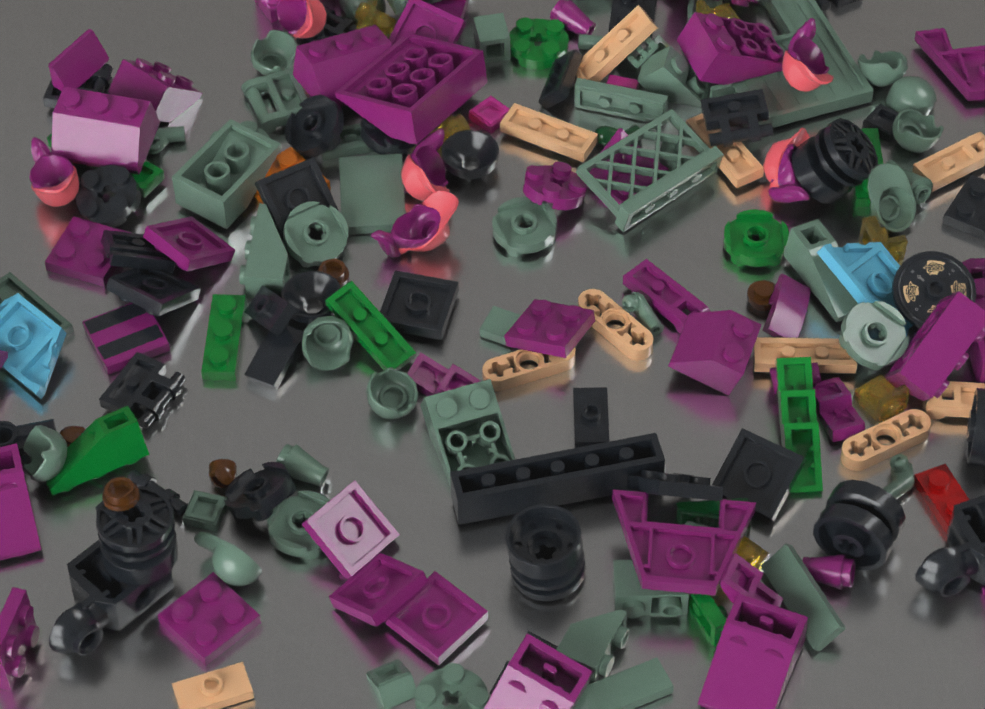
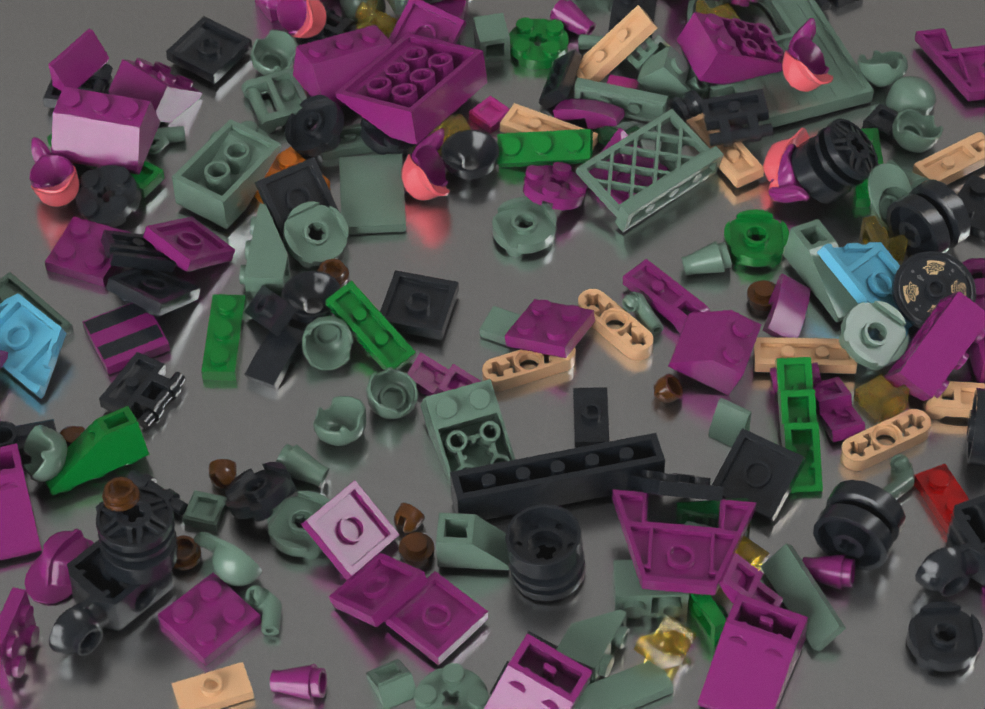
(49, 576): none -> magenta piece
(188, 553): none -> reddish brown plate
(209, 49): none -> black plate
(267, 606): none -> sand green arm
(302, 682): none -> magenta cone
(341, 422): none -> sand green hair
(408, 518): none -> reddish brown hinge
(416, 549): none -> reddish brown plate
(420, 228): magenta hair -> none
(470, 543): none -> sand green slope
(545, 148): none -> green plate
(595, 112): none -> magenta slope
(667, 389): none -> reddish brown hinge
(668, 645): none -> clear yellow bracket
(687, 106): none -> black wheel
(709, 259): none -> sand green cone
(728, 422): none -> sand green slope
(929, 218): none -> black wheel
(943, 655): none -> black plate

